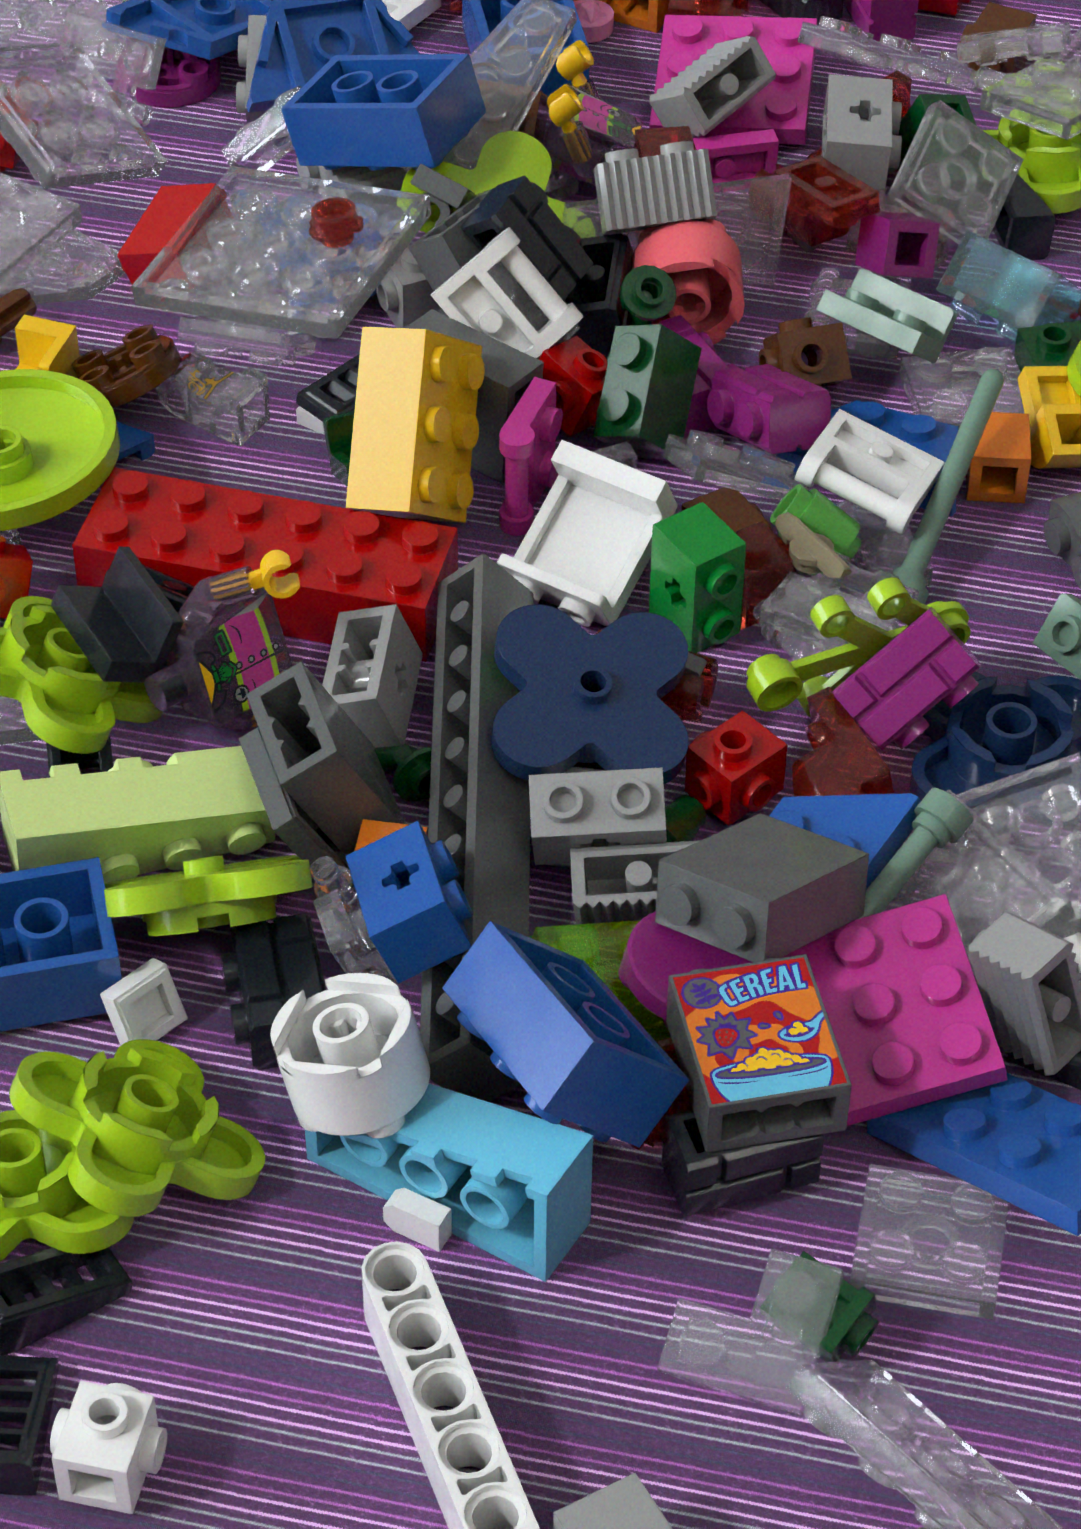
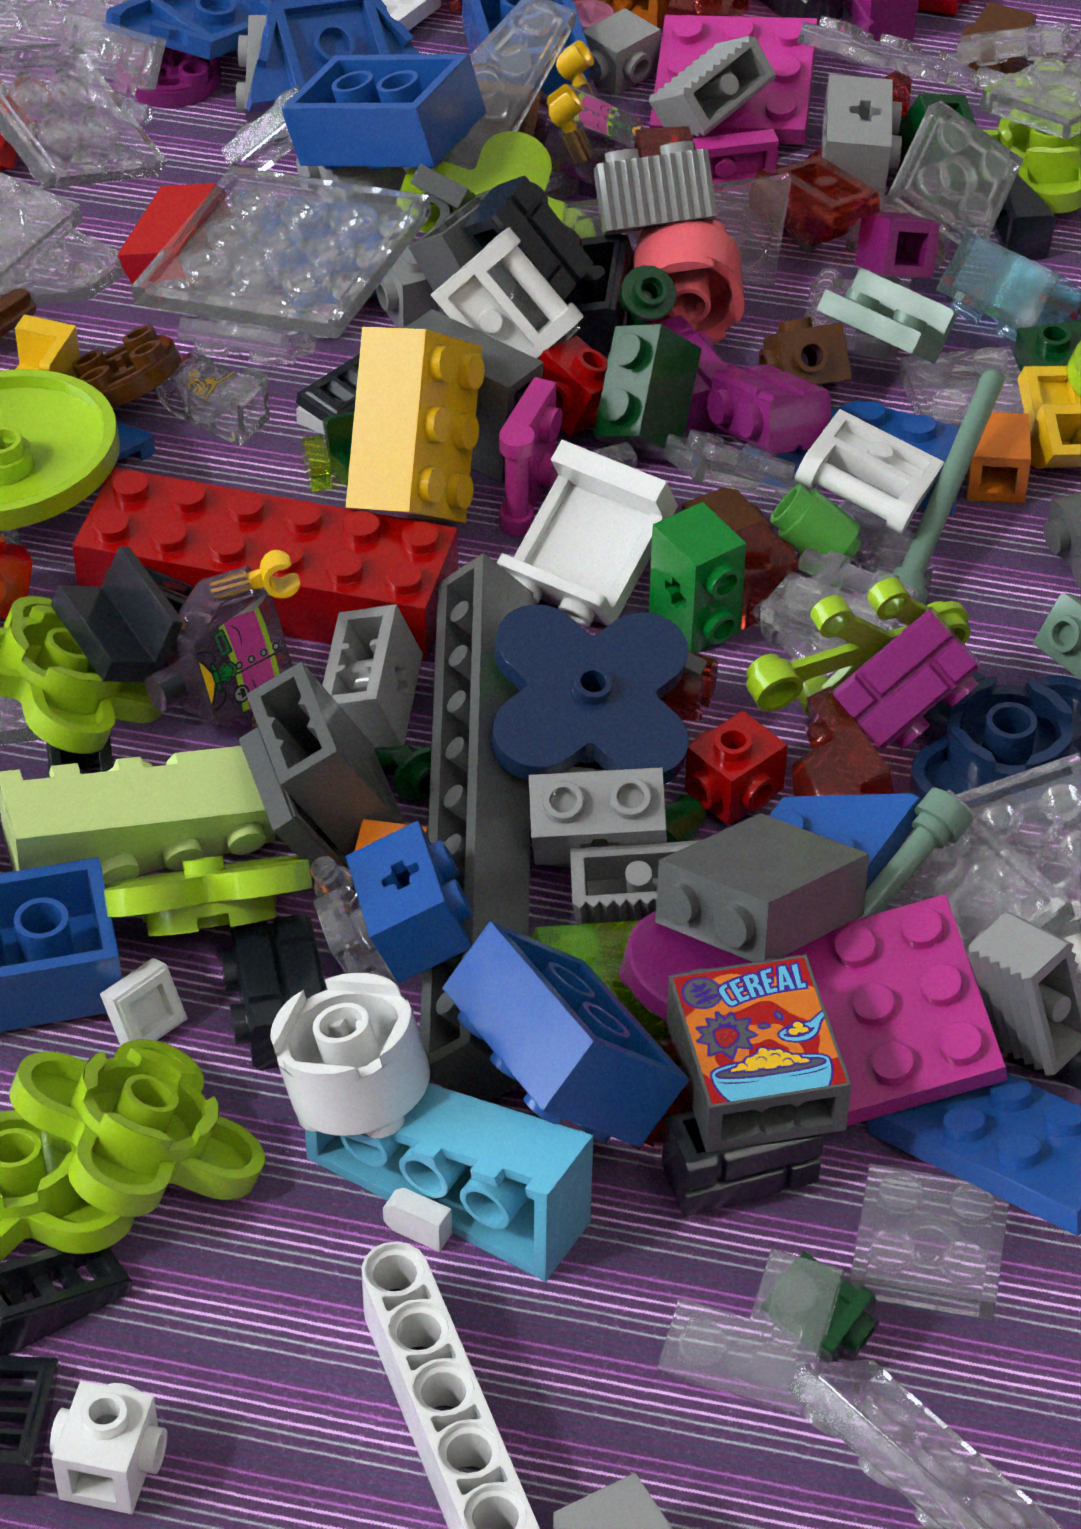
(316, 463): none -> clear neon green piece
(335, 222): clear red plate -> none
(623, 51): none -> light grey brick
(809, 550): dark tan piece -> none

